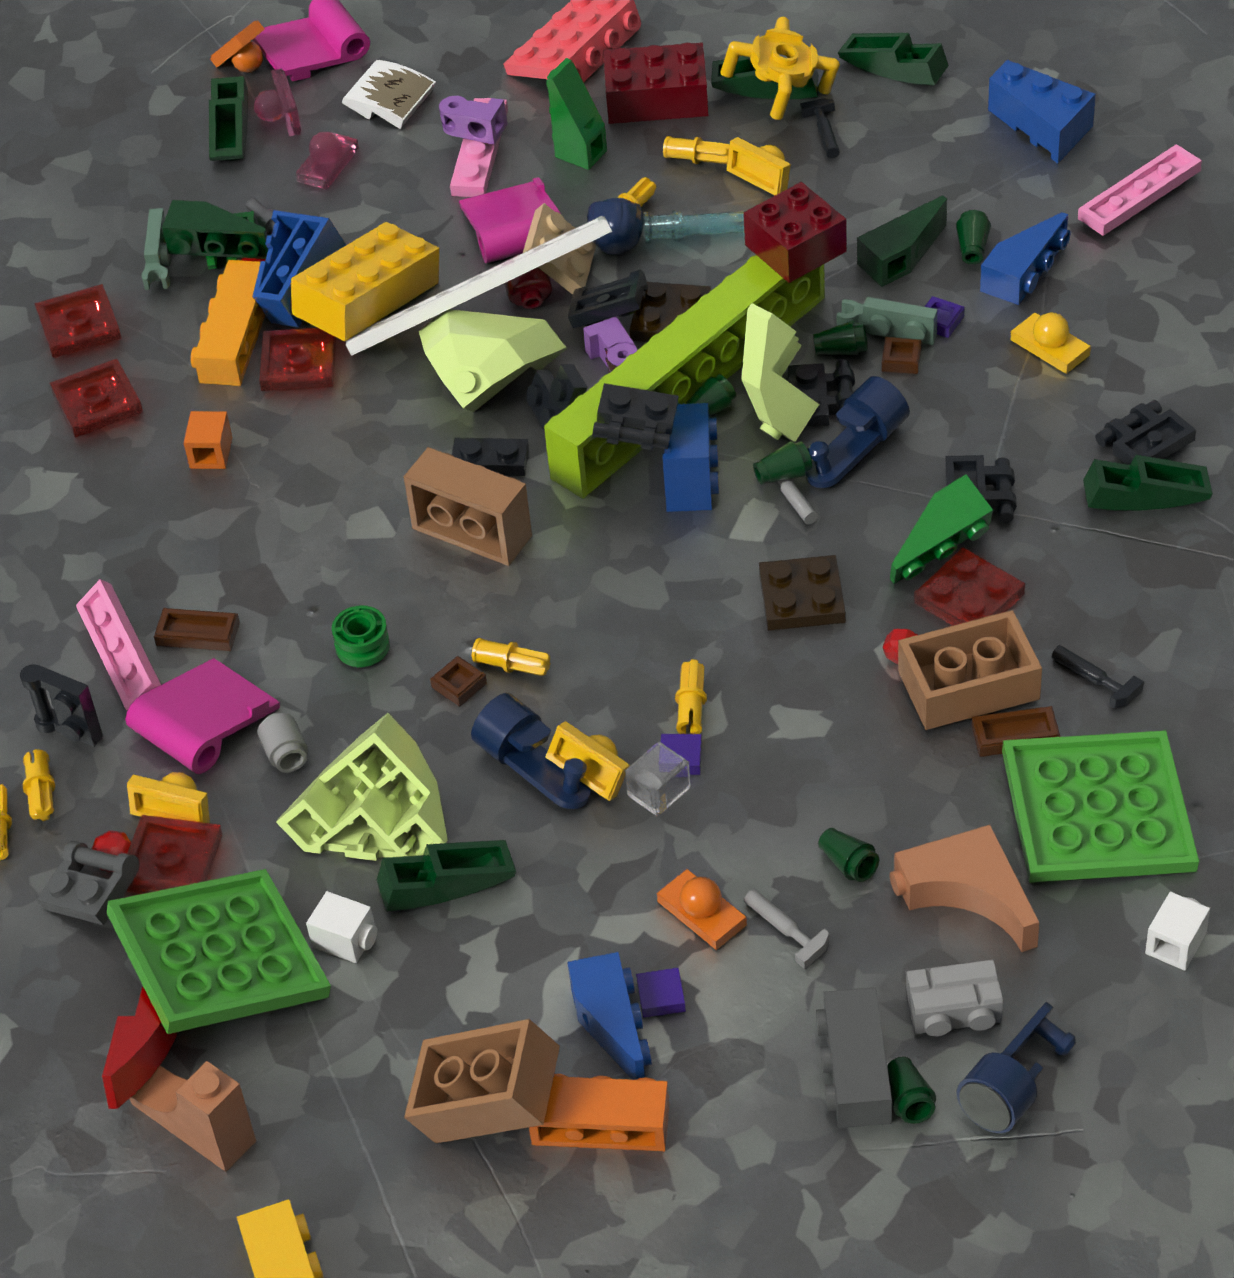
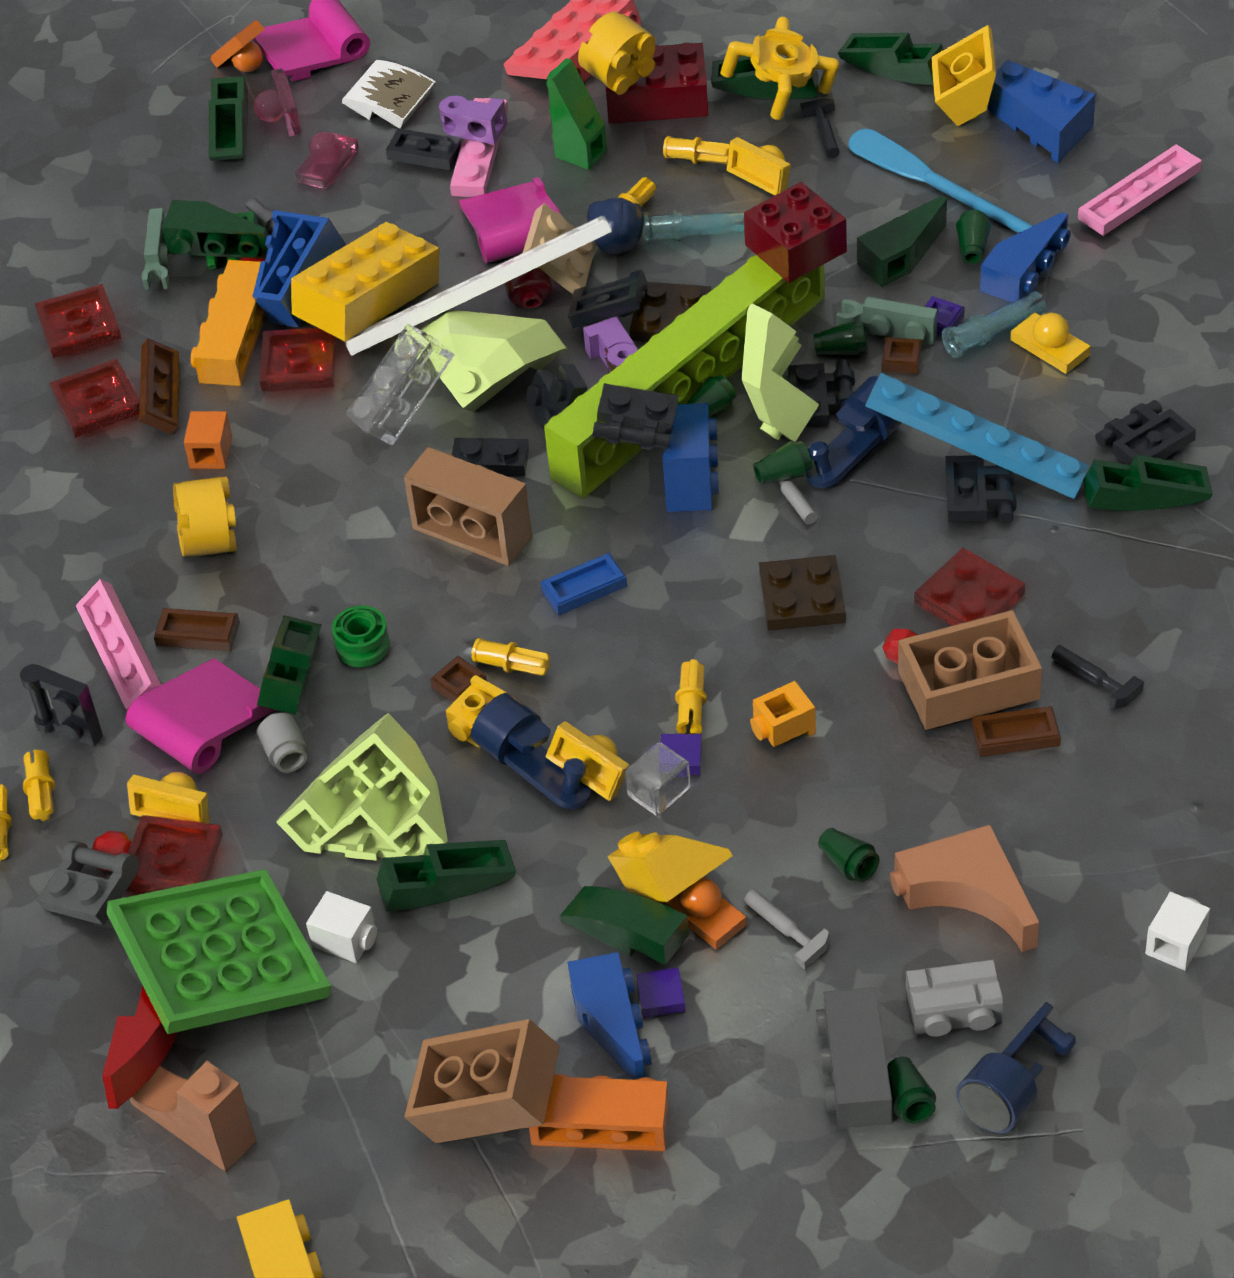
(159, 386): none -> reddish brown tile
(204, 517): none -> yellow brick
(289, 664): none -> dark green slope
(399, 384): none -> clear brick
(423, 149): none -> black plate
(468, 705): none -> yellow brick
(583, 584): none -> blue tile
(618, 52): none -> yellow brick
(628, 922): none -> dark green slope
(663, 864): none -> yellow slope
(783, 715): none -> light orange brick
(895, 158): none -> dark azure piece
(948, 520): green slope -> none
(965, 76): none -> yellow slope
(977, 435): none -> dark azure plate
(980, 328): none -> clear light blue pin
(1099, 806): bright green plate -> none

